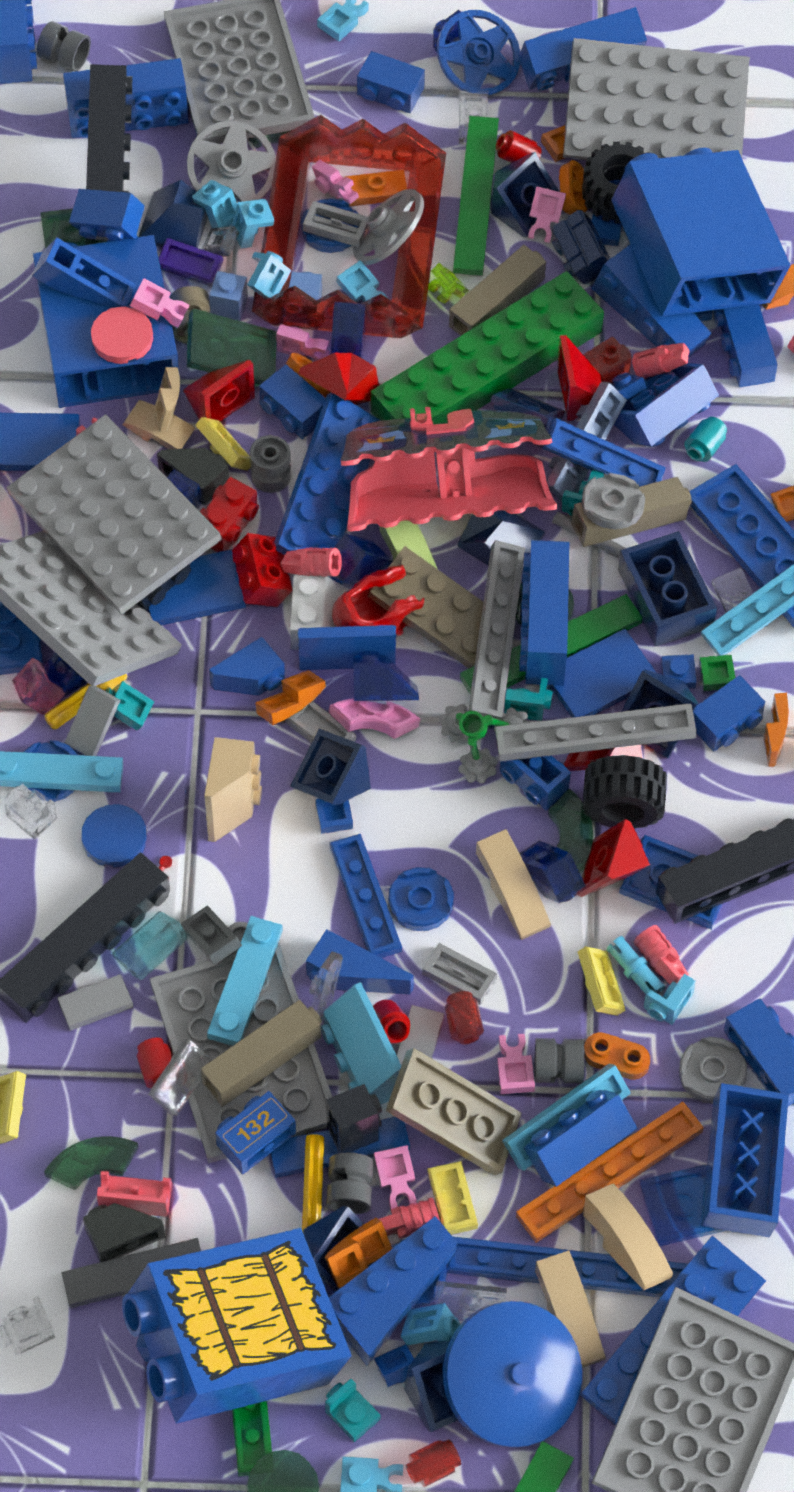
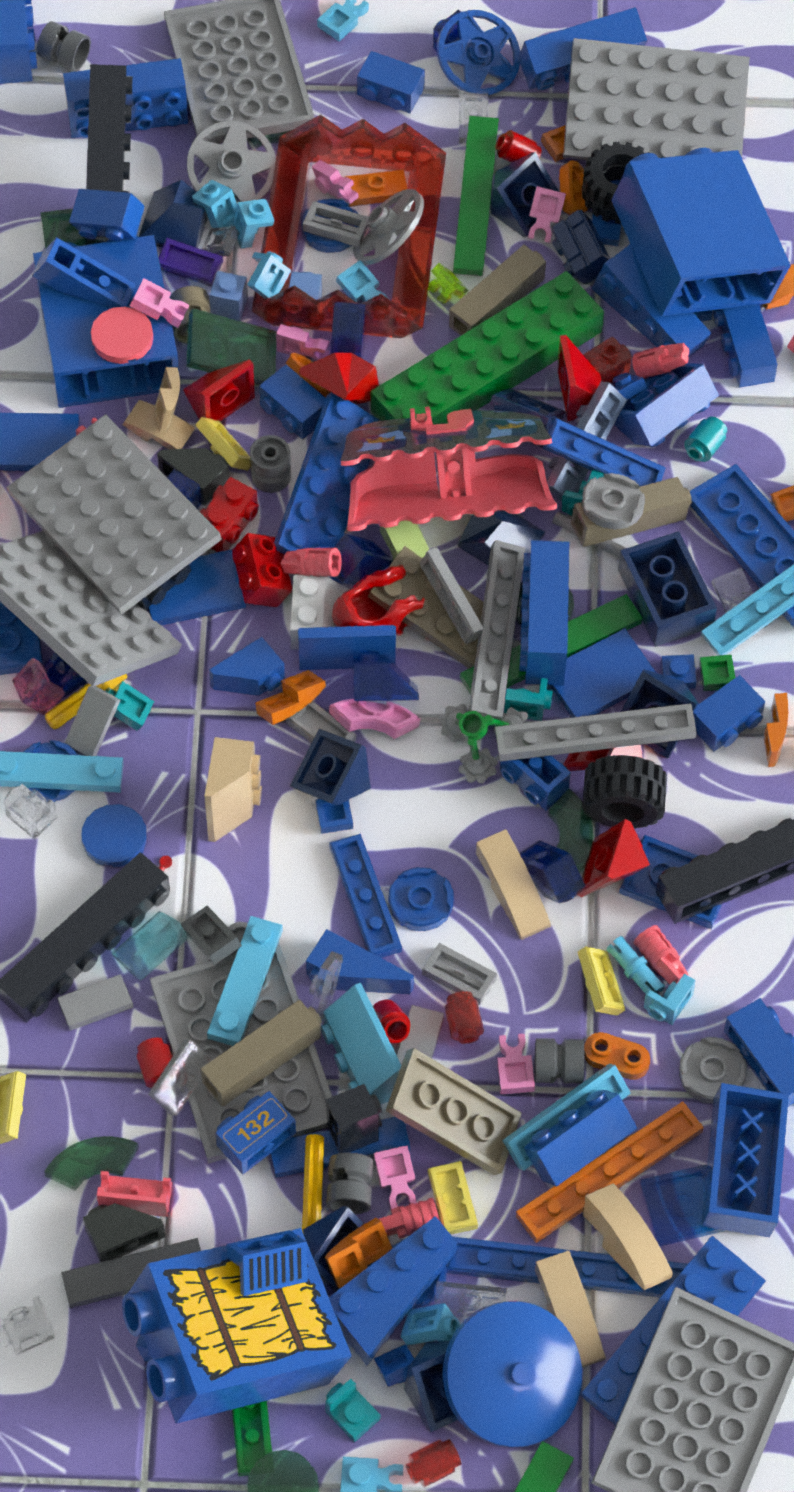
(270, 1261): none -> blue panel
(451, 595): none -> light grey tile

